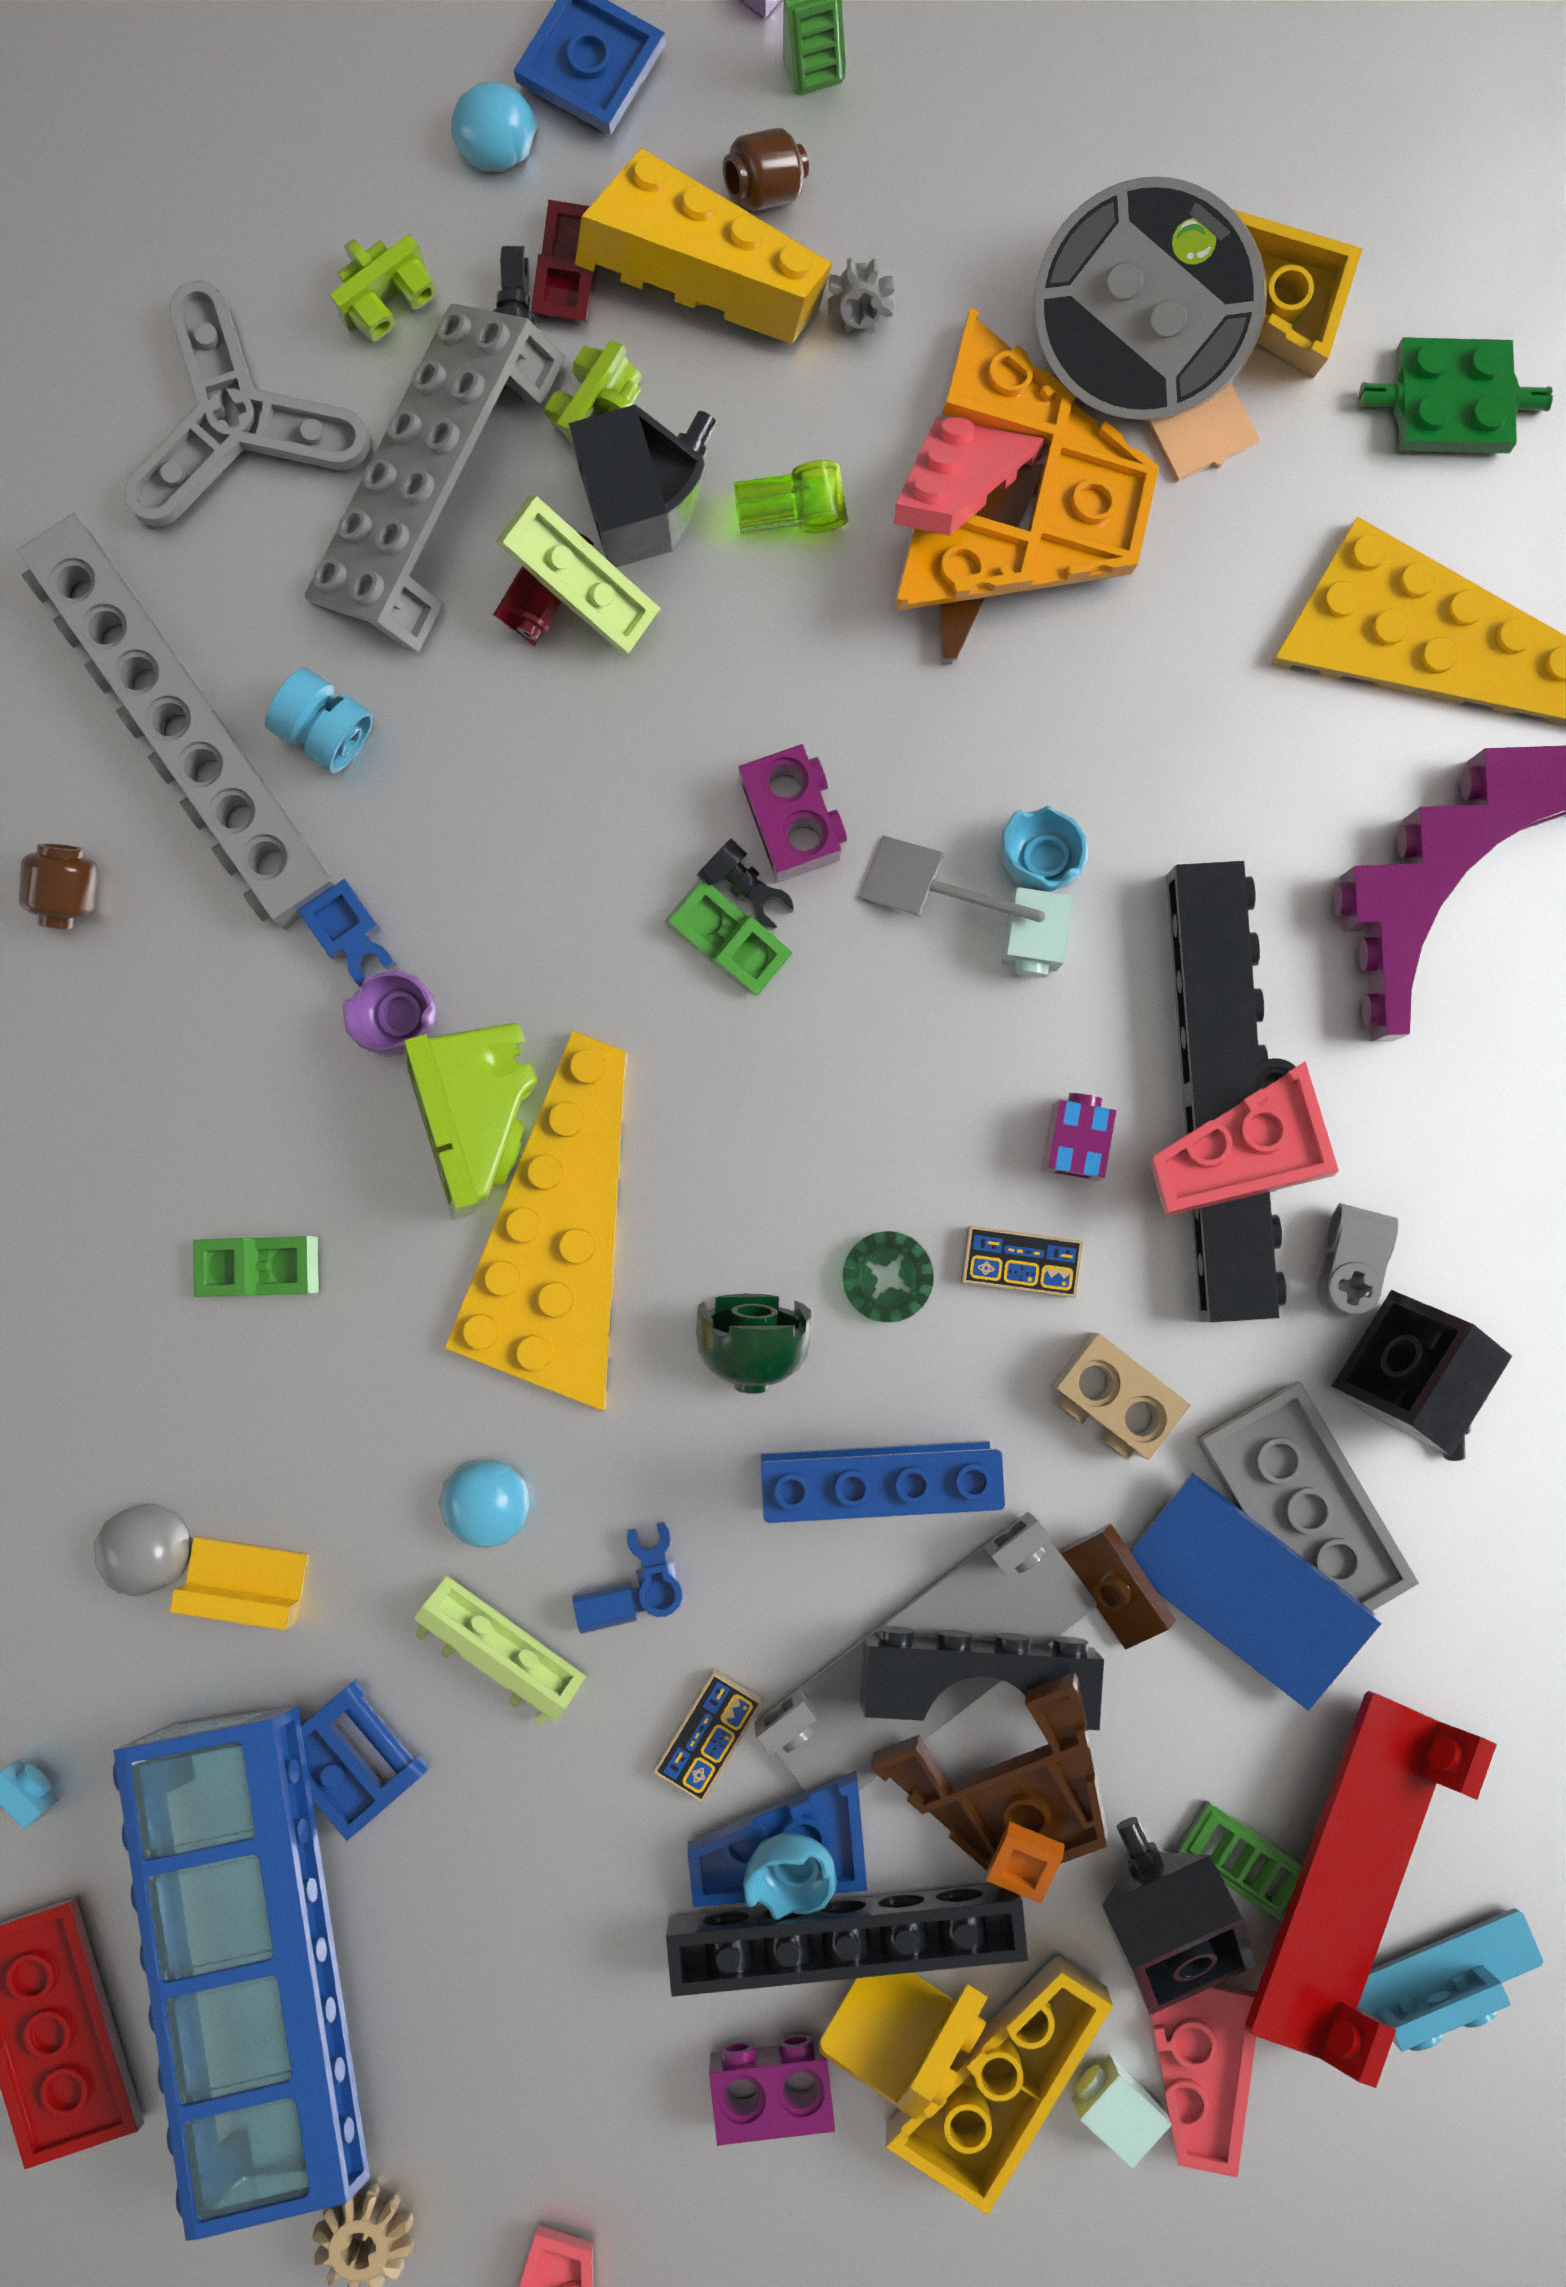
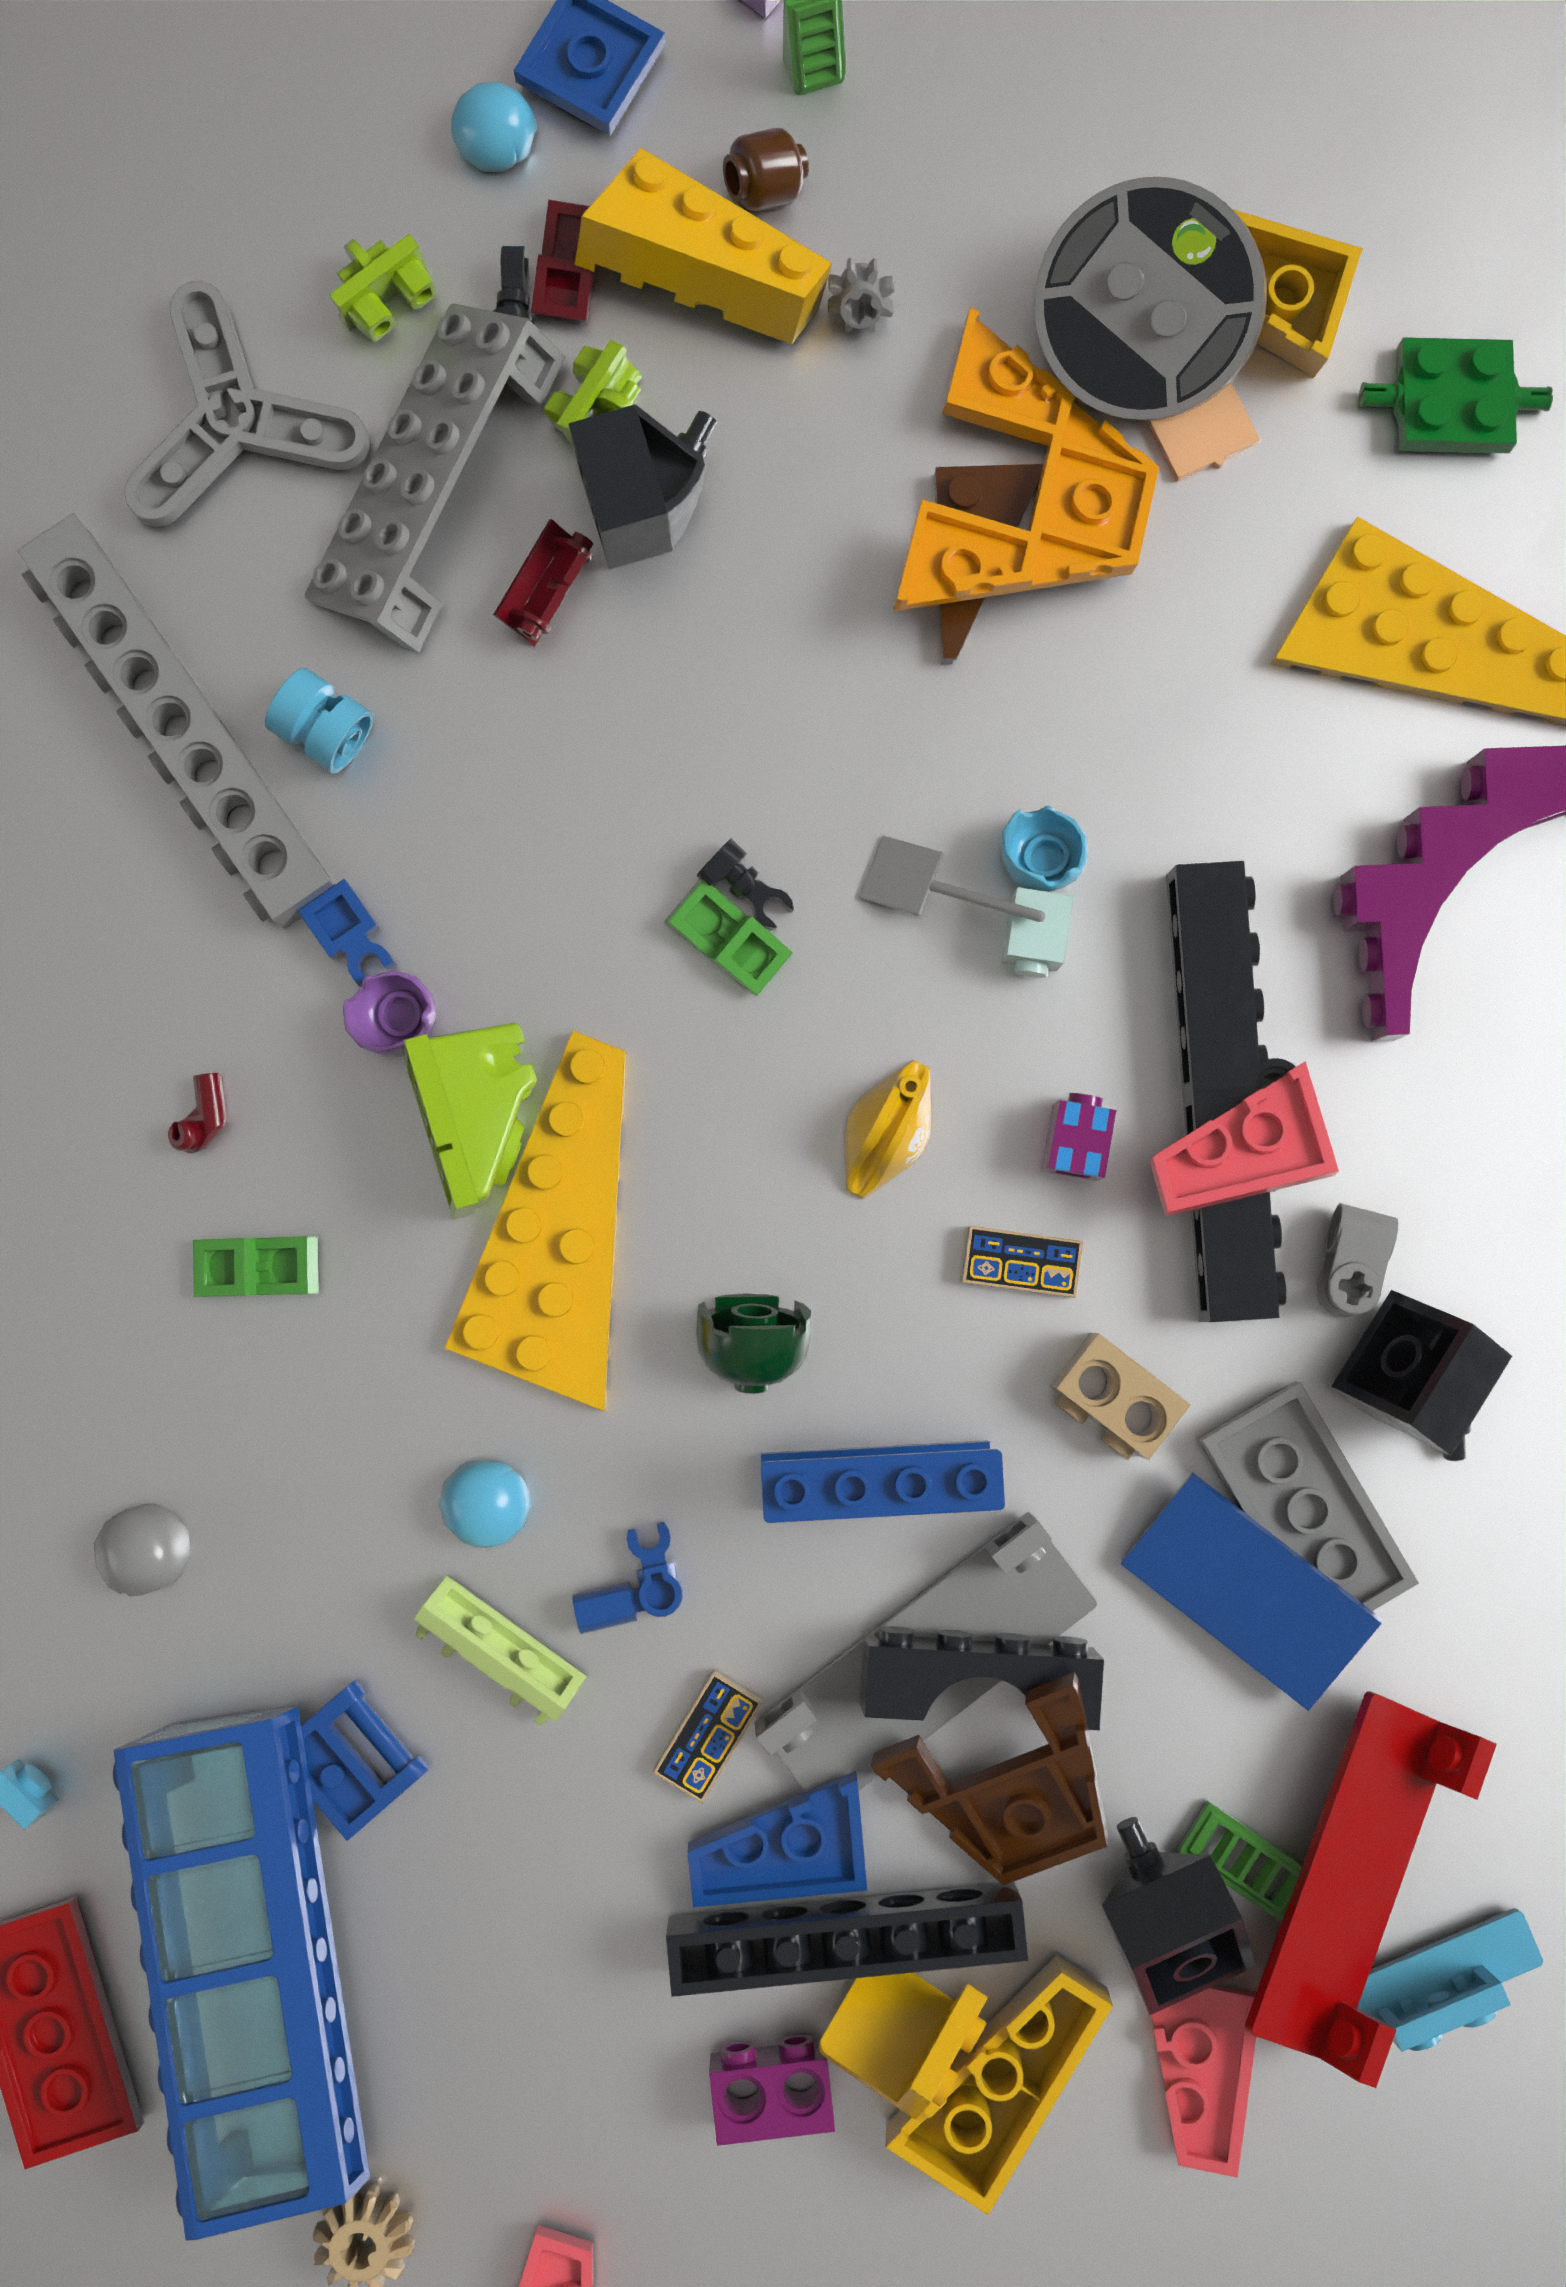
(58, 884): reddish brown head -> none
(205, 1120): none -> dark red arm
(242, 1584): yellow panel -> none
(578, 574): yellowish green plate -> none
(779, 816): magenta brick -> none
(790, 1875): medium azure hair -> none
(804, 499): clear neon green piece -> none
(888, 1129): none -> yellow hat
(914, 1271): clear green gear -> none
(958, 471): coral wing -> none
(1025, 1862): orange plate -> none
(1119, 1587): reddish brown plate -> none
(1120, 2111): light aqua brick -> none

